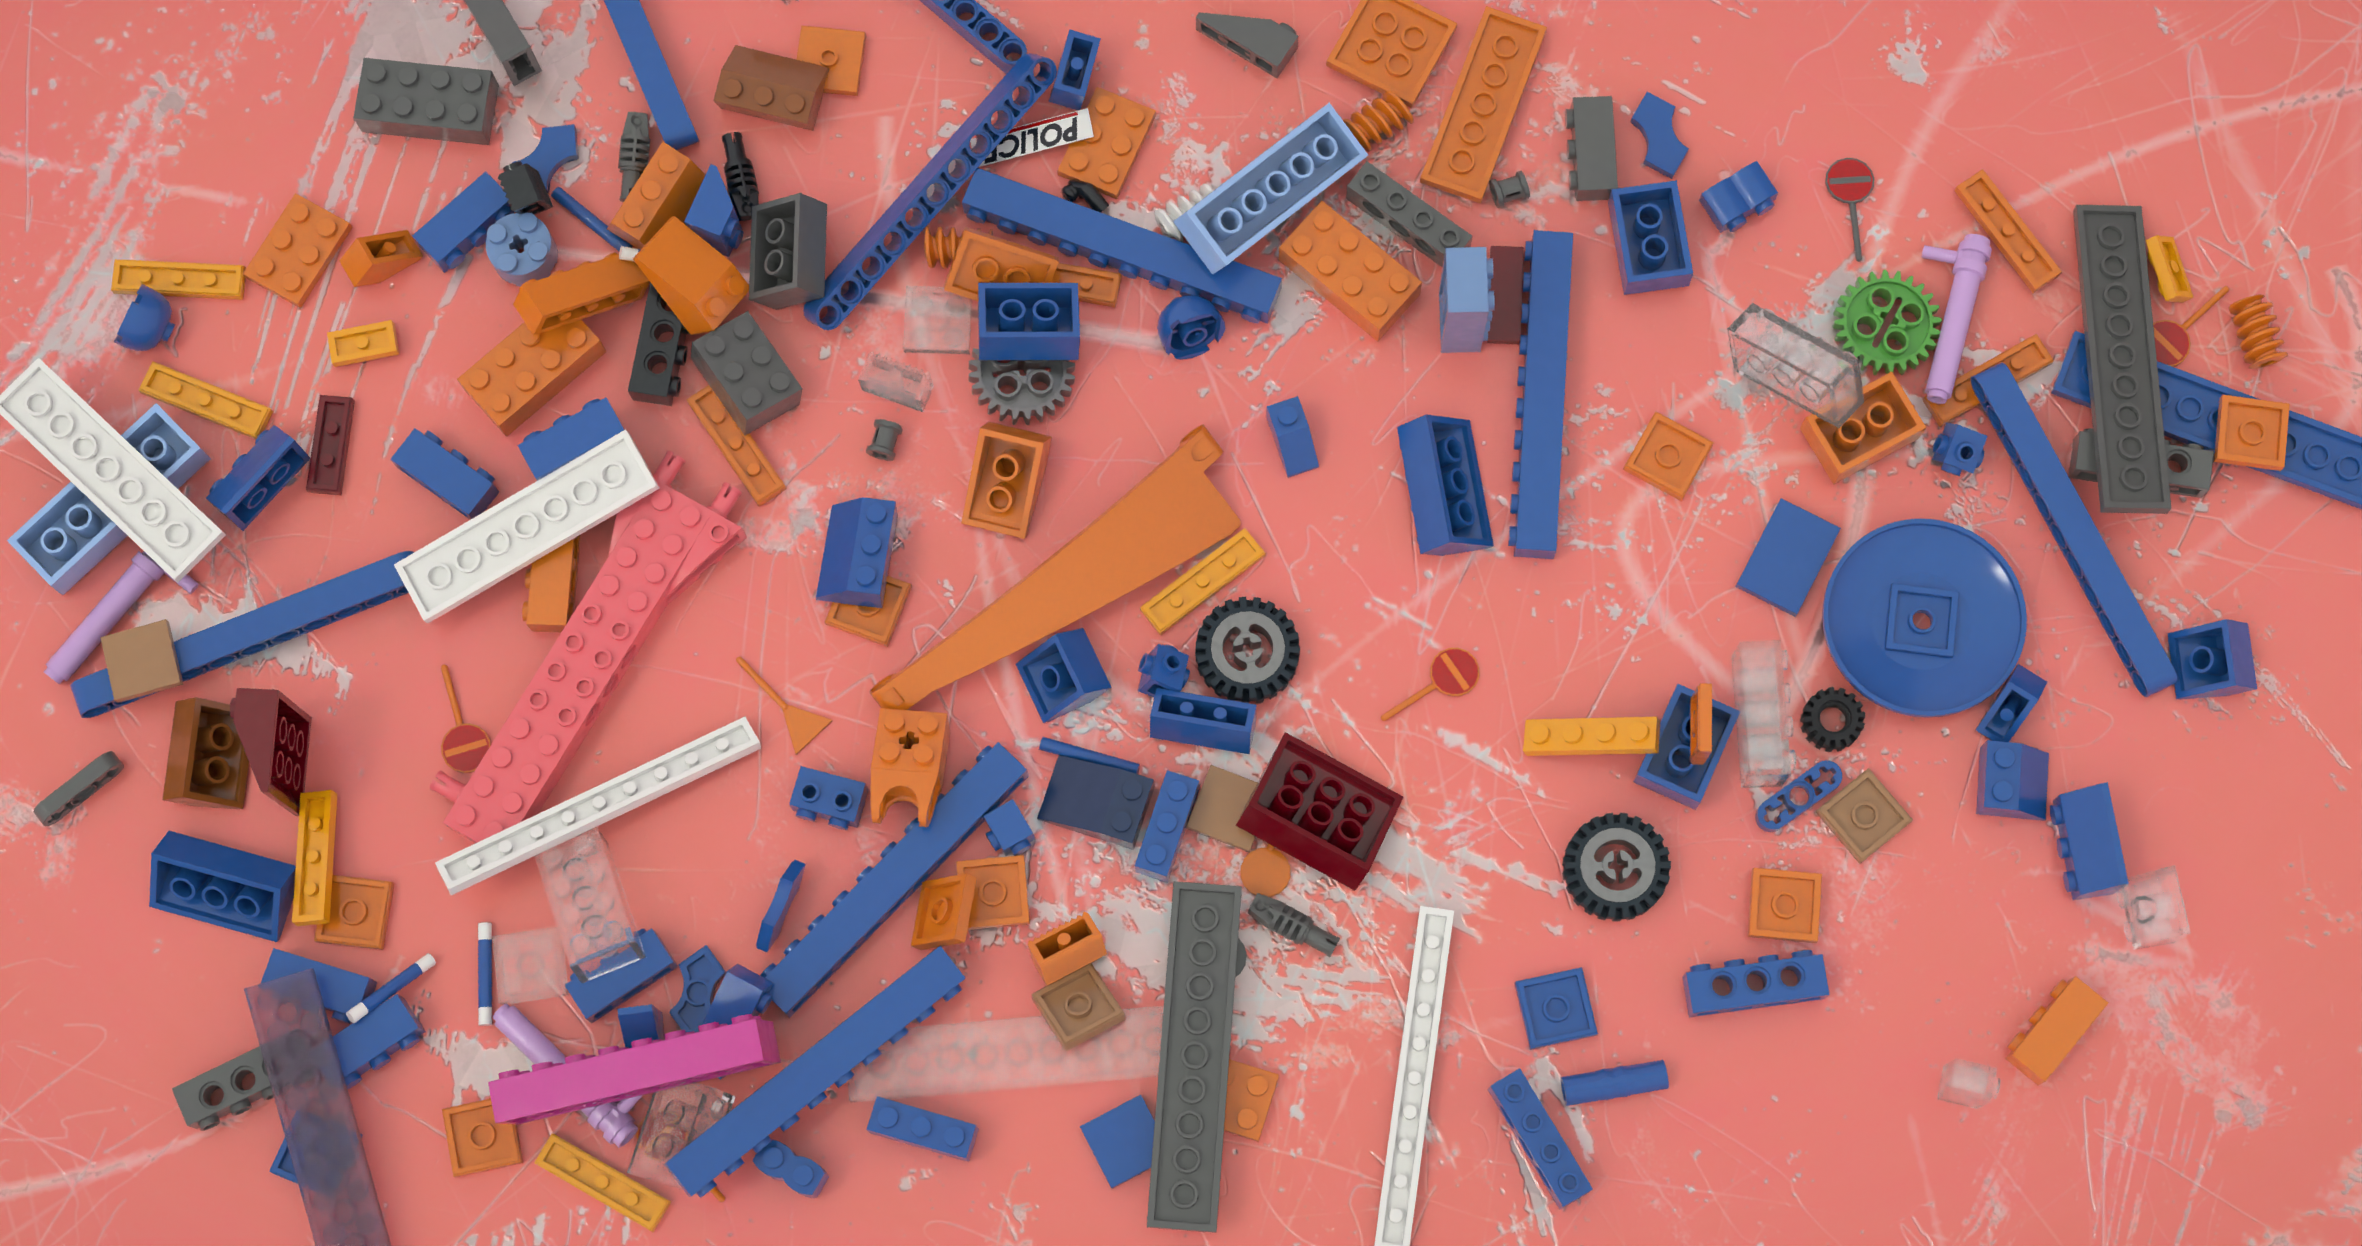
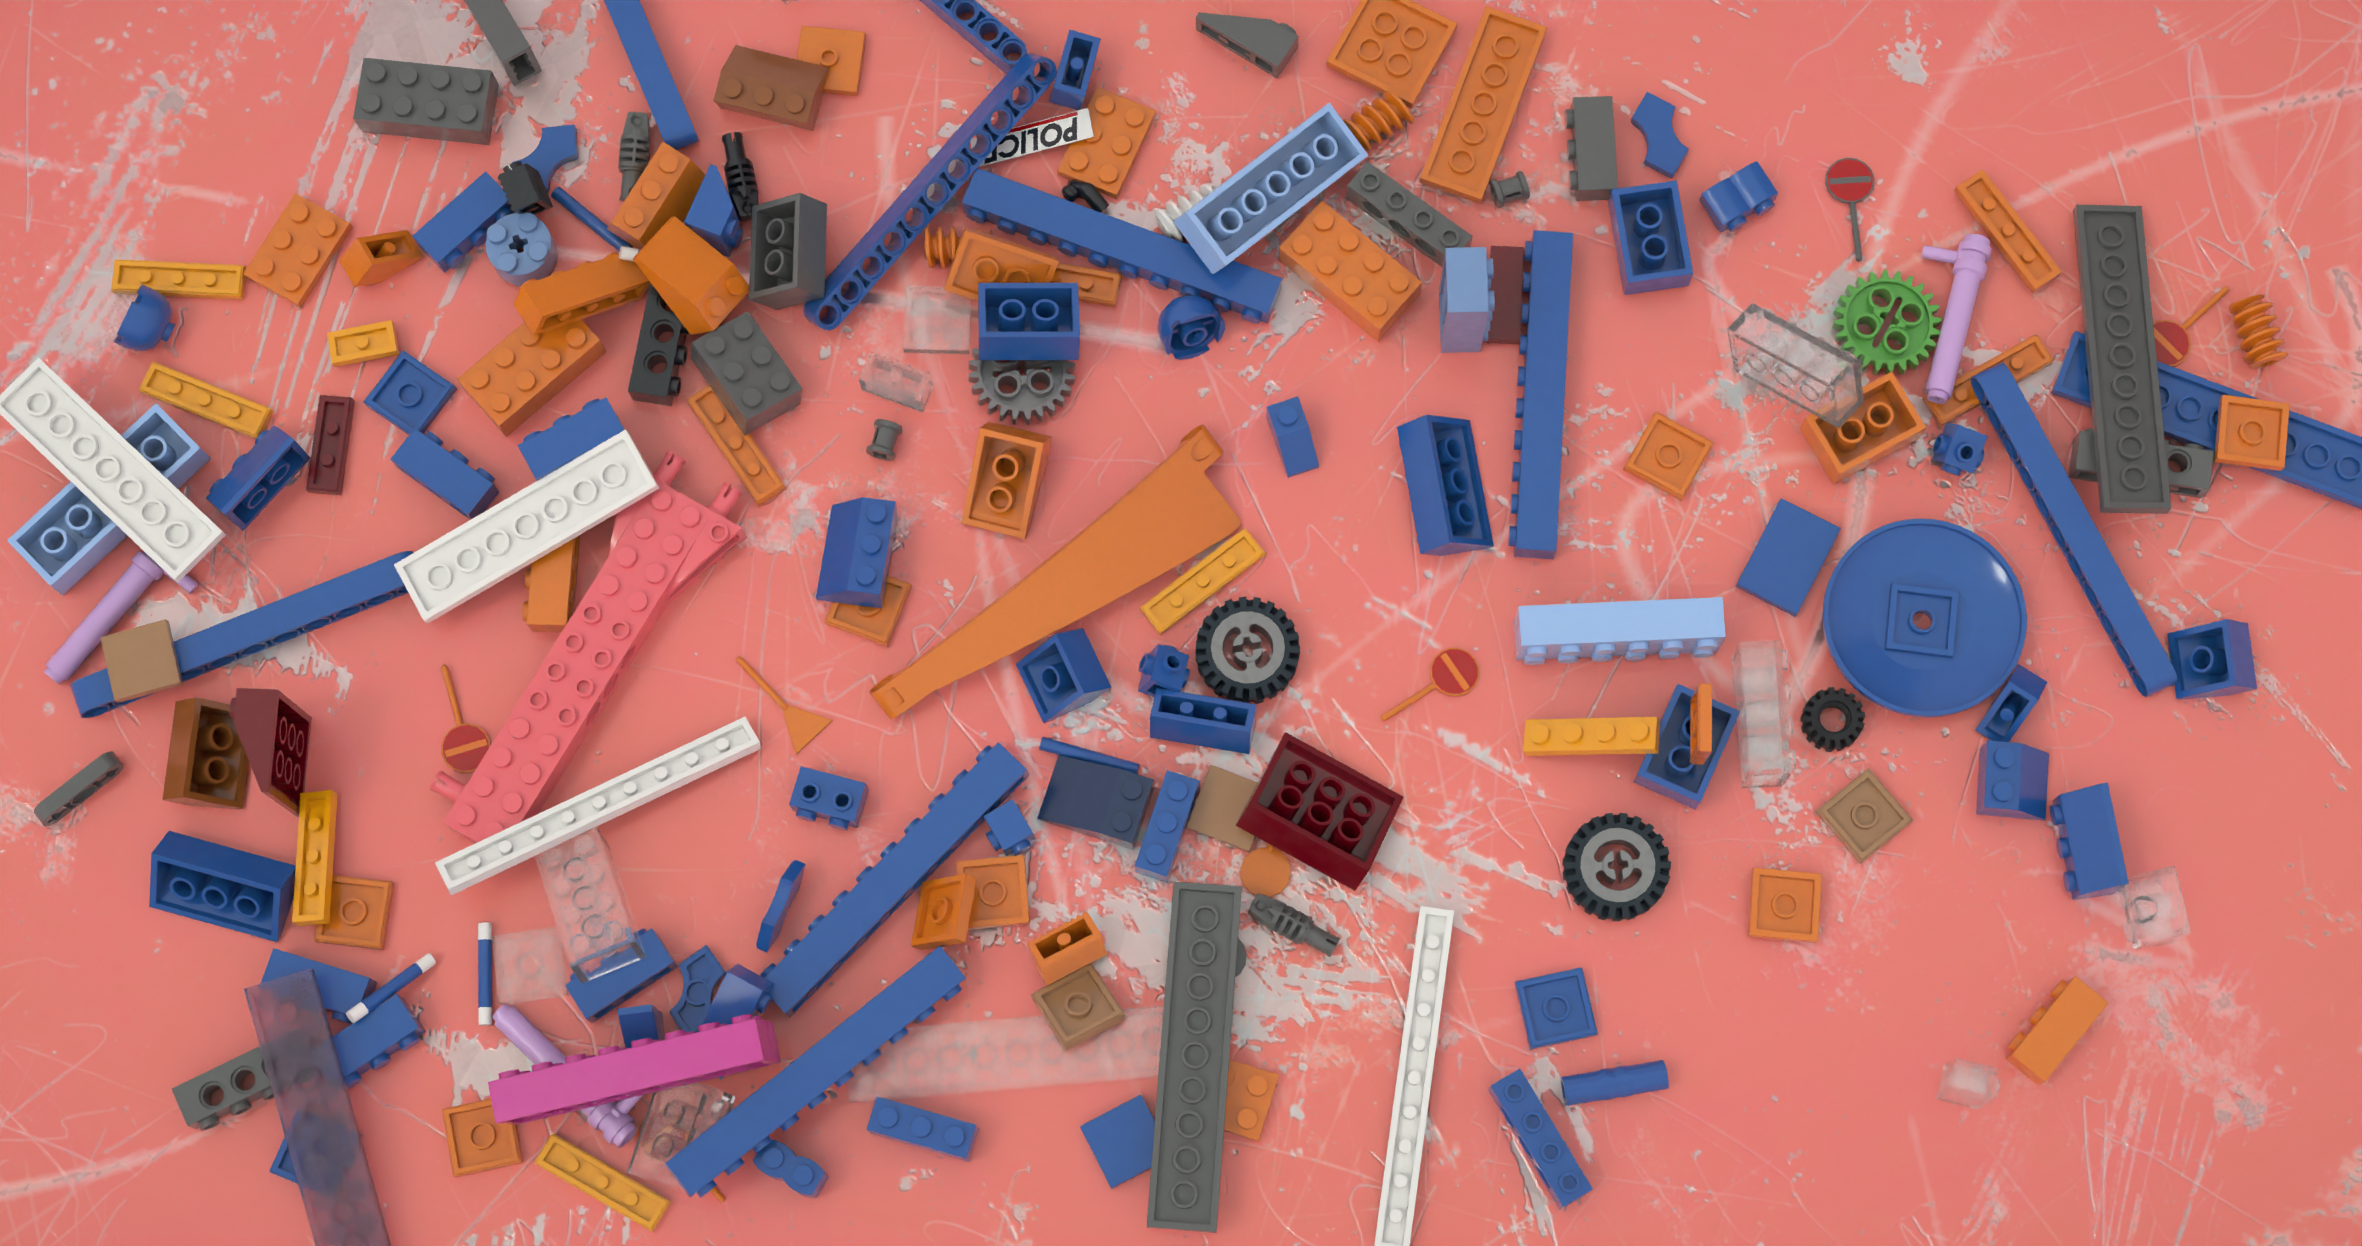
(410, 394): none -> blue tile
(908, 761): orange brick -> none
(1619, 630): none -> light blue brick
(1704, 1001): blue brick -> none
(1773, 802): blue beam -> none
(2169, 269): light orange plate -> none

